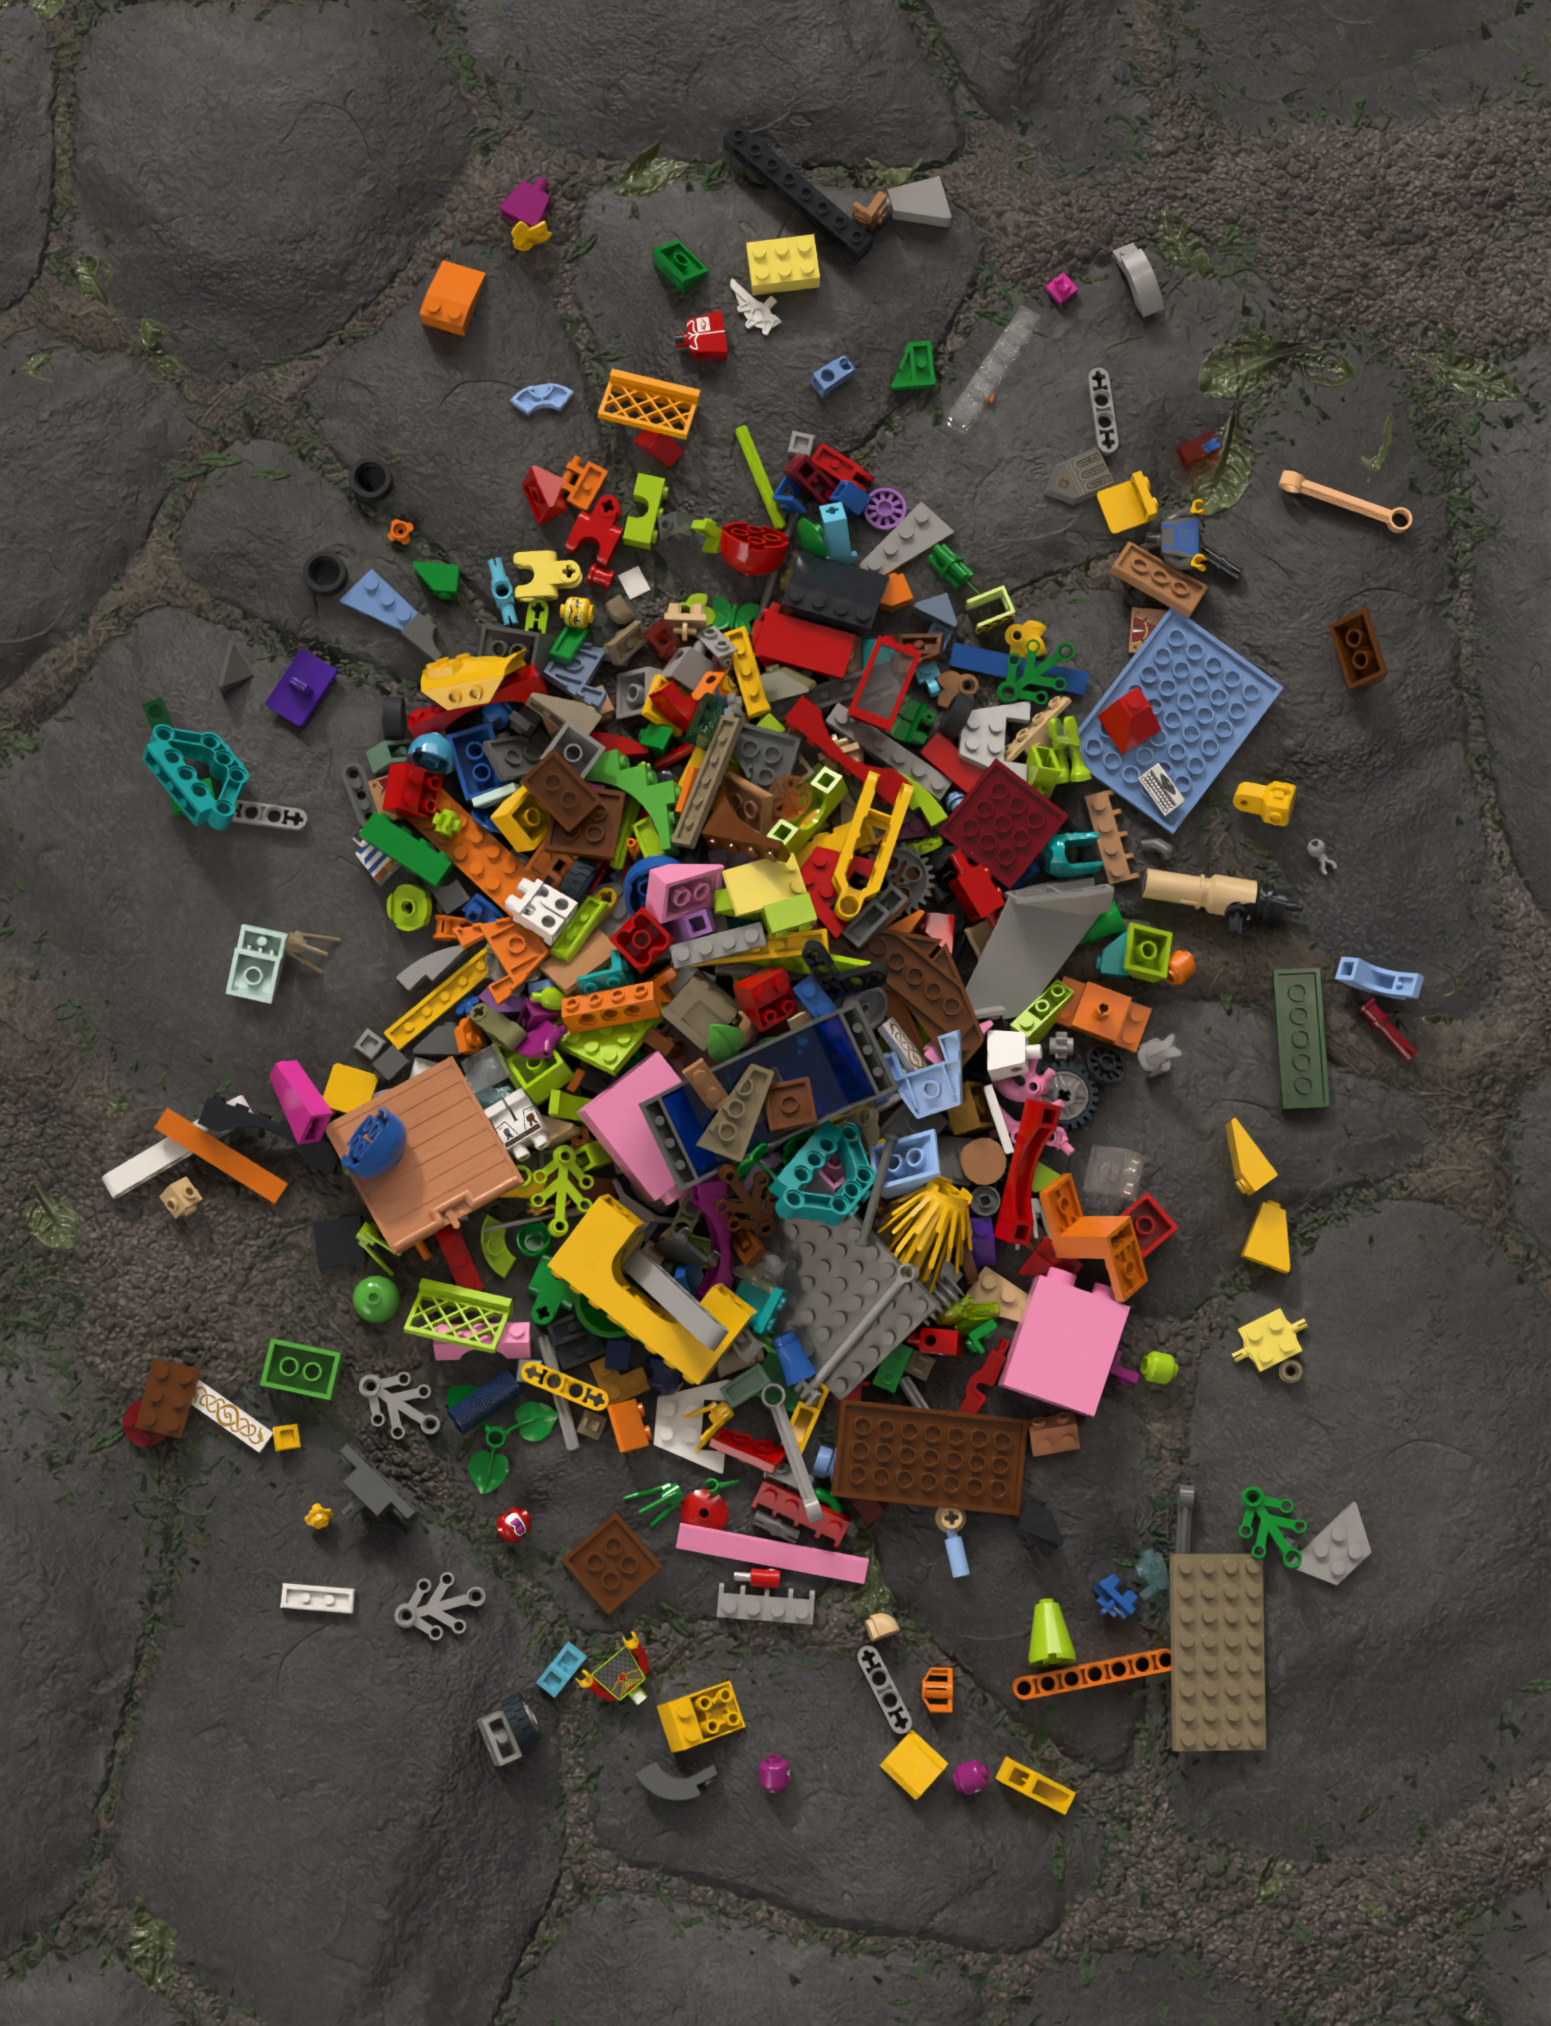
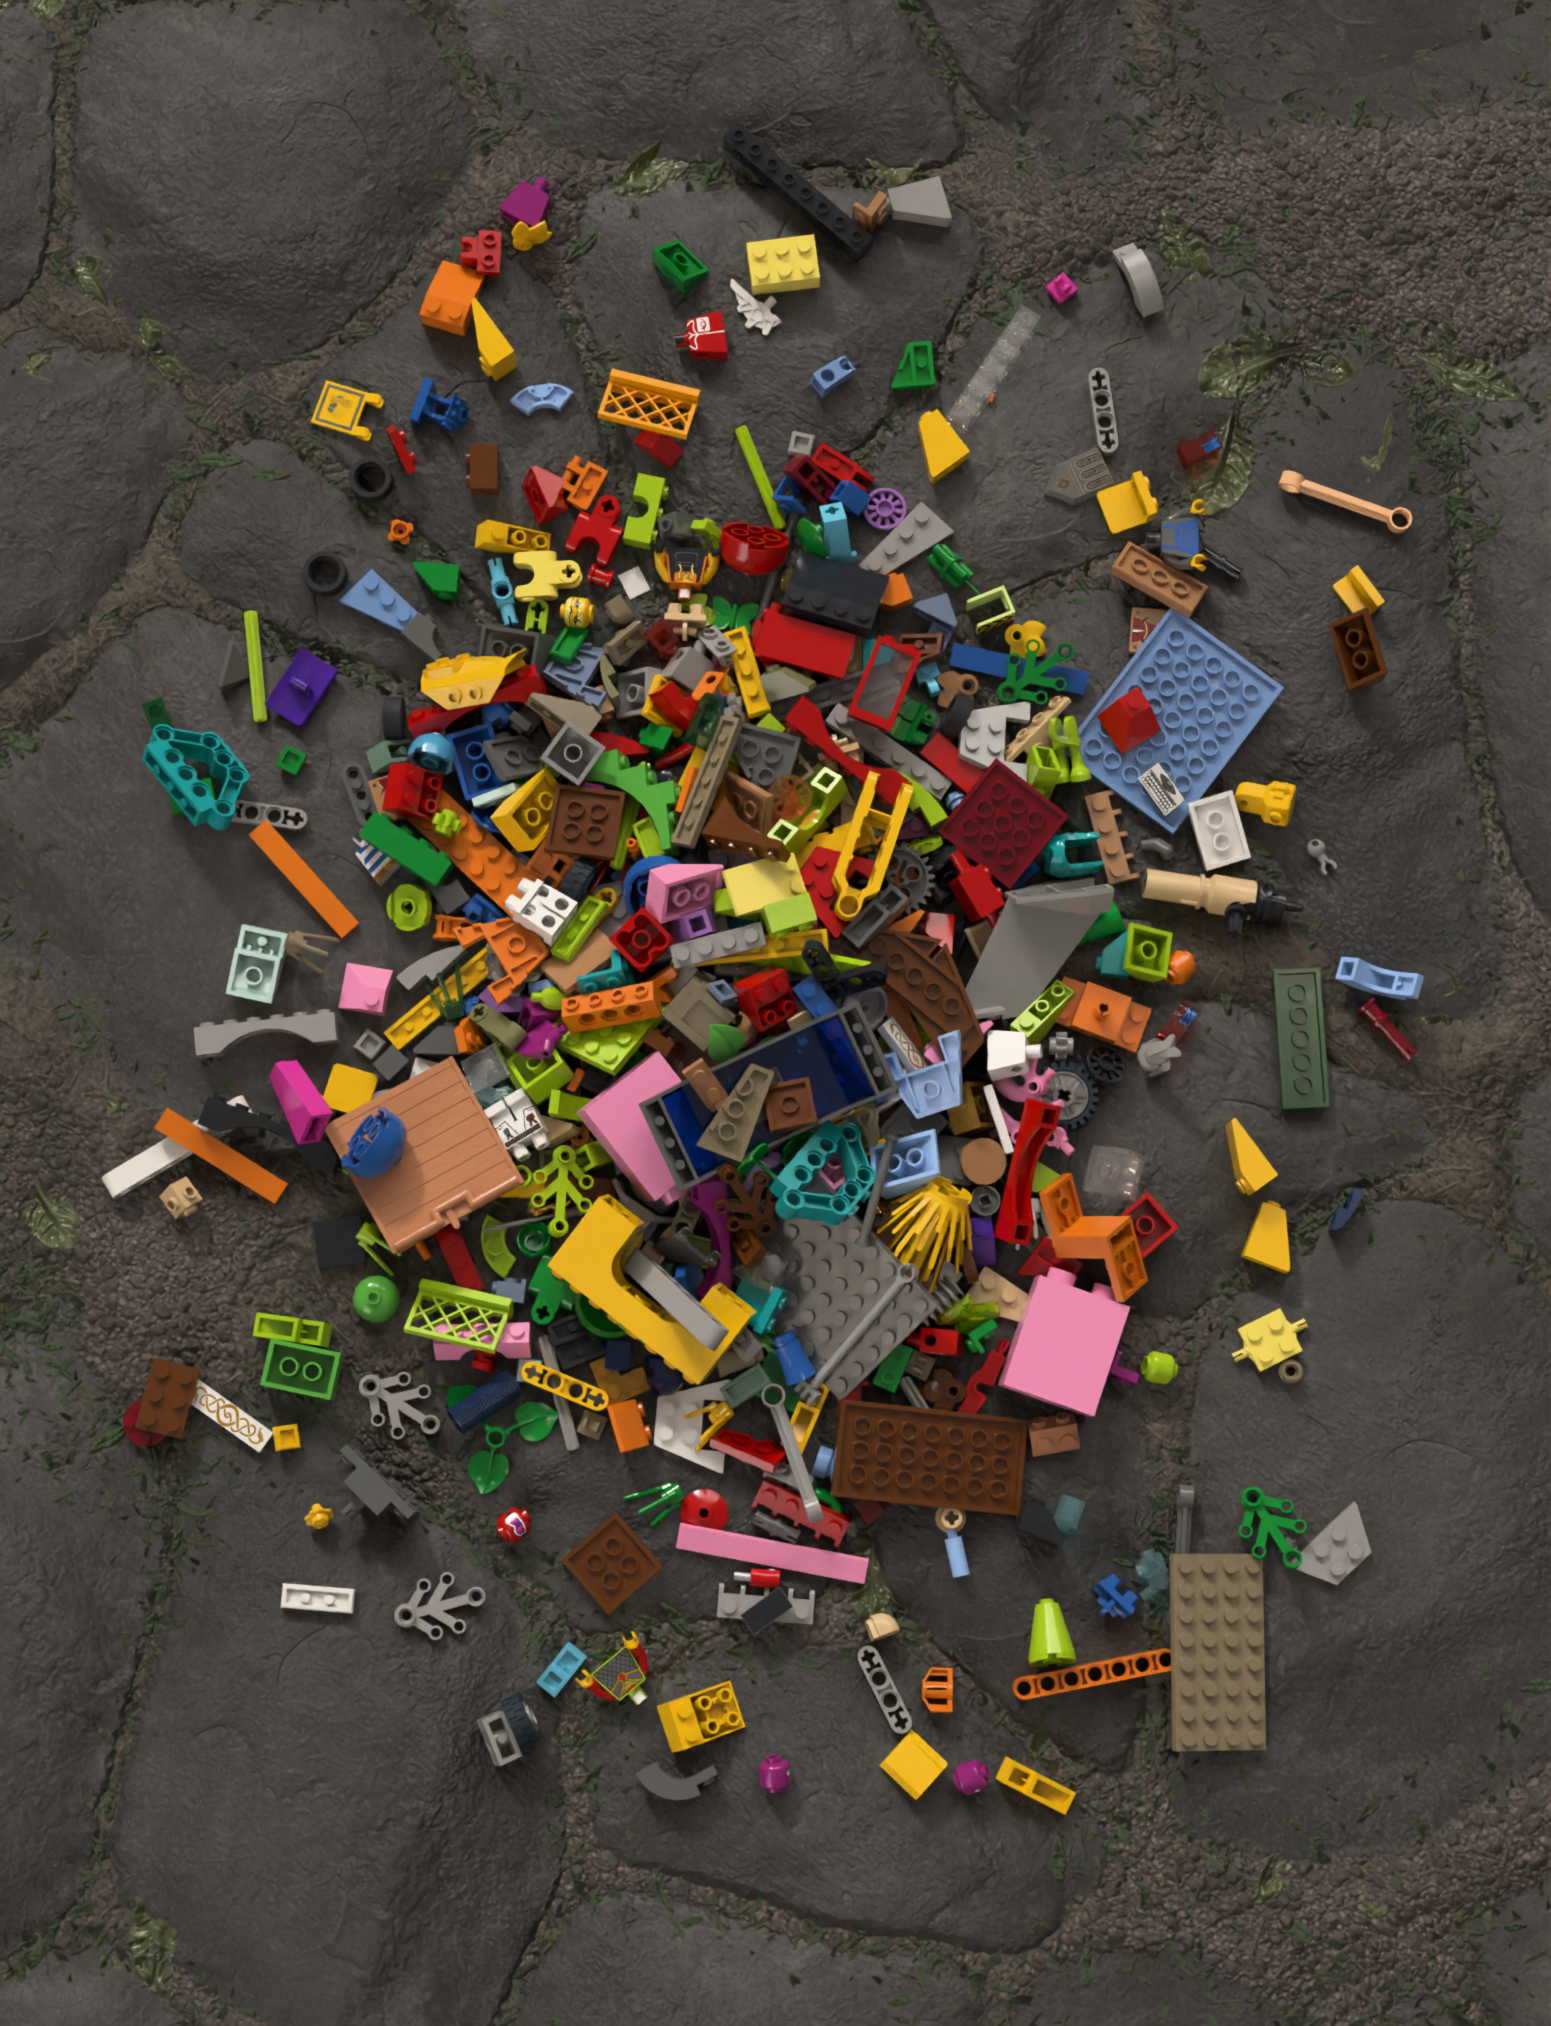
(218, 1039): none -> light grey arch
(255, 666): none -> lime axle
(291, 760): none -> green plate
(292, 1329): none -> lime slope
(304, 879): none -> orange tile
(342, 409): none -> yellow flag
(365, 989): none -> bright pink slope
(398, 439): none -> red wing
(427, 405): none -> blue tile
(452, 1008): none -> clear green plant
(481, 1363): none -> red wheel
(482, 251): none -> red plate
(483, 469): none -> reddish brown brick
(495, 351): none -> yellow slope
(510, 538): none -> yellow slope
(511, 1289): none -> sand blue brick
(561, 790): reddish brown plate -> none
(609, 678): none -> olive slope
(686, 567): none -> torso
(720, 1485): green hand -> none
(724, 992): none -> sand blue slope
(766, 1610): none -> black tile
(939, 1390): none -> reddish brown plate
(940, 445): none -> yellow slope
(1068, 1512): none -> clear light blue brick
(1178, 1022): none -> clear red leg
(1218, 830): none -> white plate
(1342, 1215): none -> dark blue slope
(1358, 592): none -> yellow panel

